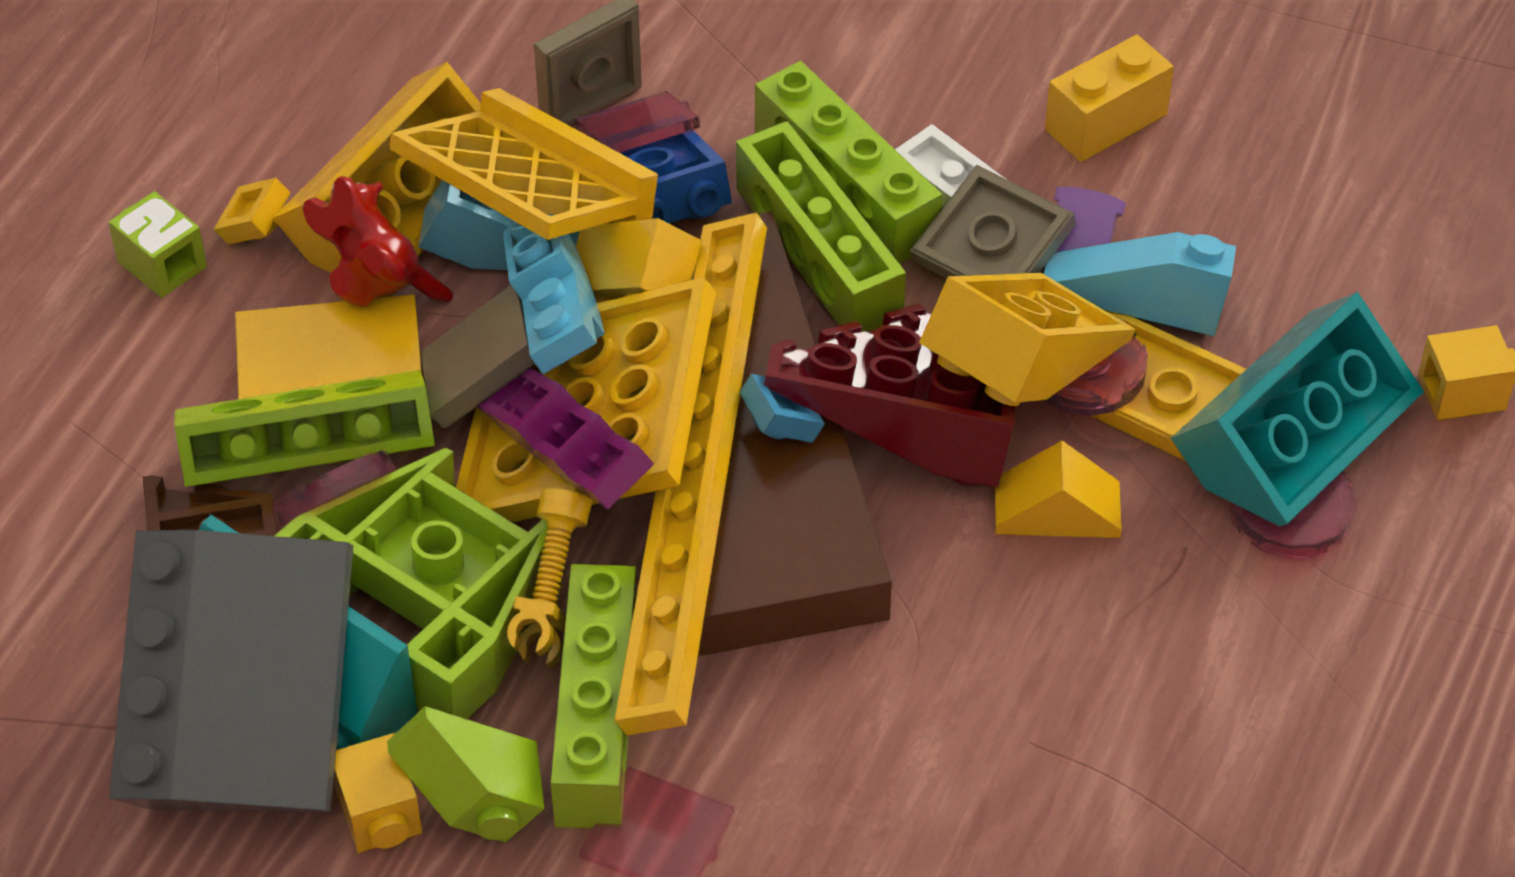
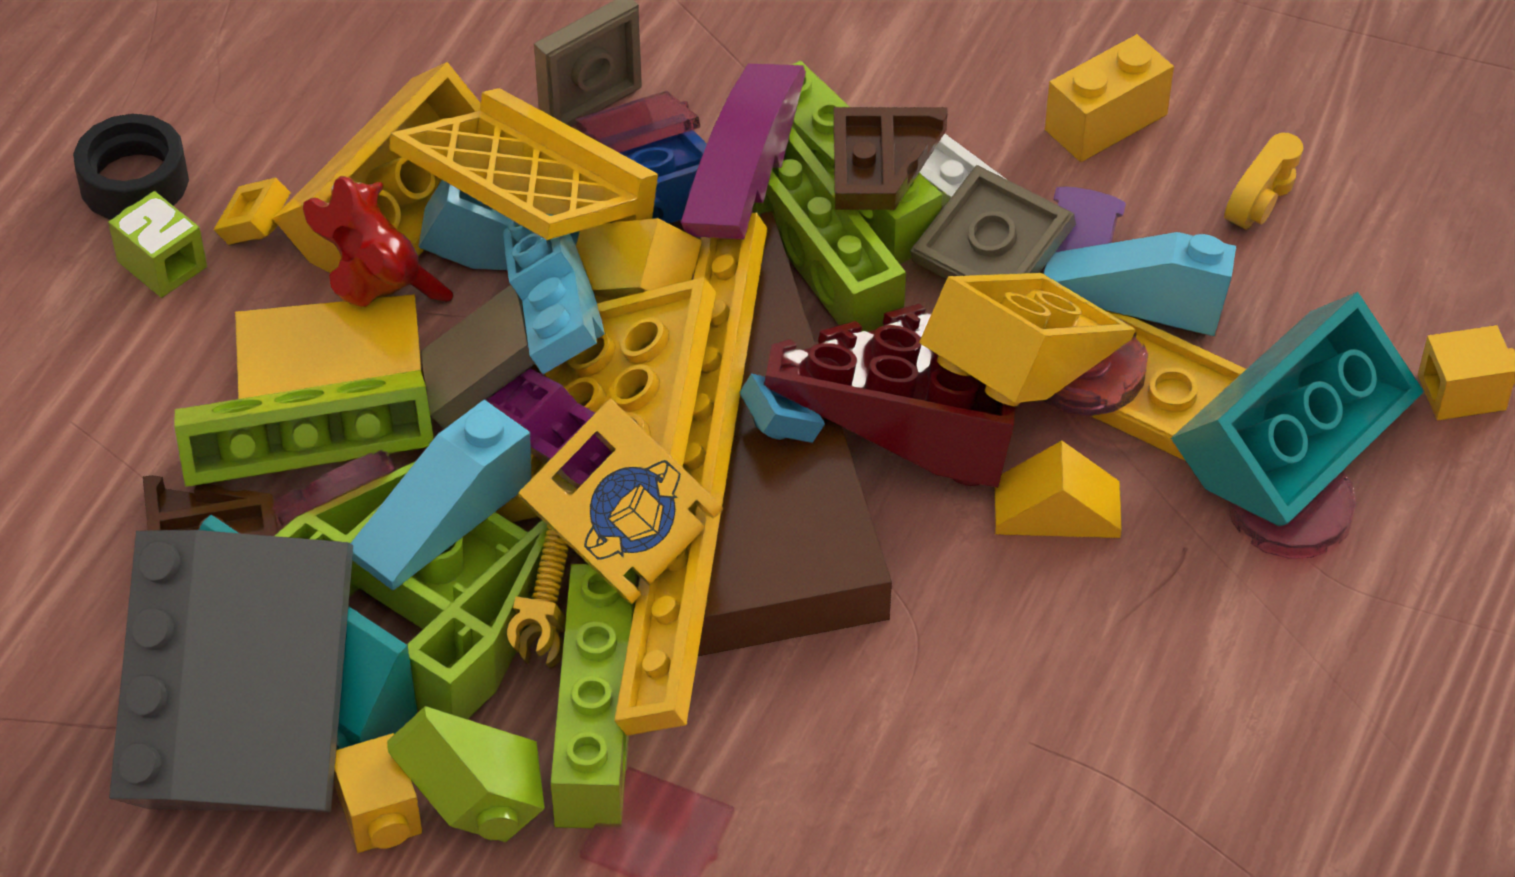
(125, 137): none -> black tyre
(445, 494): none -> medium azure slope
(629, 507): none -> yellow container
(742, 150): none -> magenta slope
(881, 152): none -> reddish brown wing
(1267, 178): none -> yellow plate

